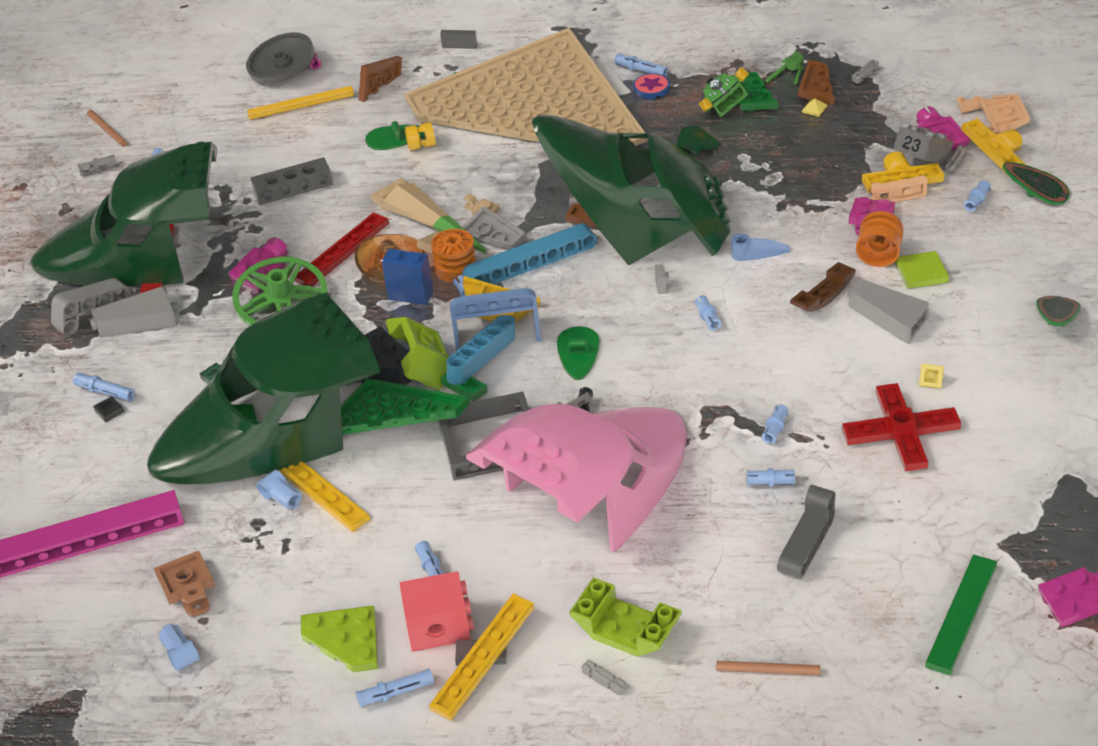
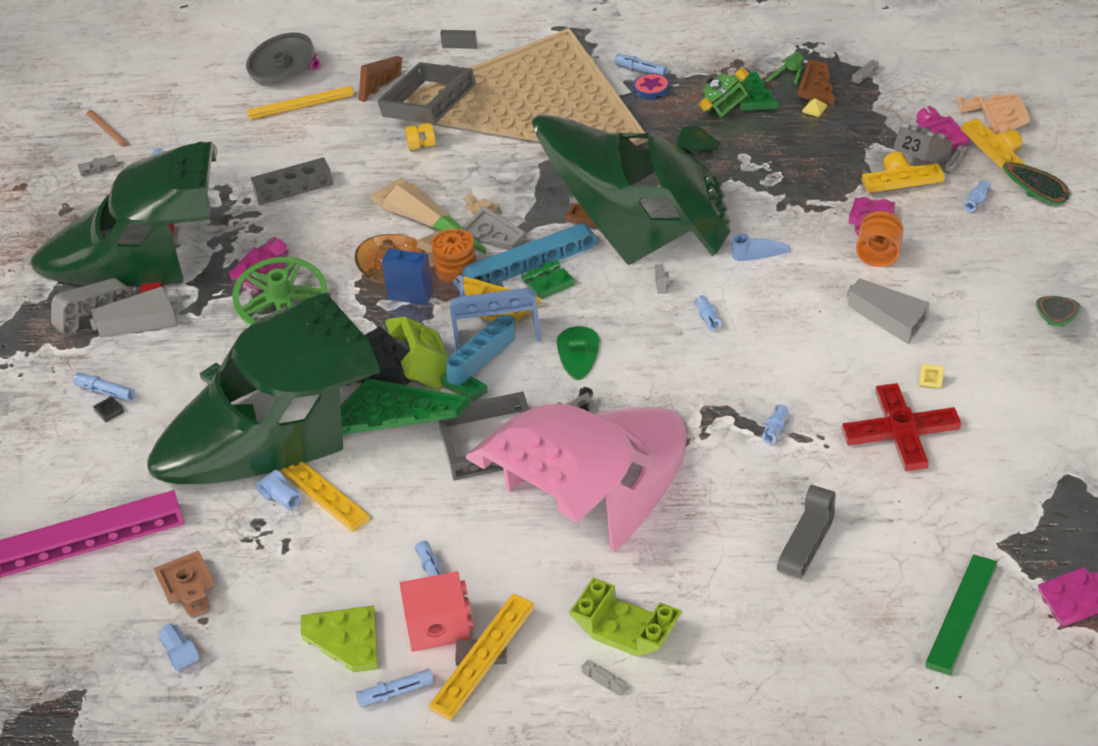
(343, 248): red tile -> none
(388, 137): green shield -> none
(459, 82): none -> dark grey window
(551, 283): none -> green plate
(759, 667): nougat bar -> none
(770, 477): light blue pin -> none
(827, 290): reddish brown slope -> none
(900, 190): light nougat plate -> none
(922, 269): lime tile -> none

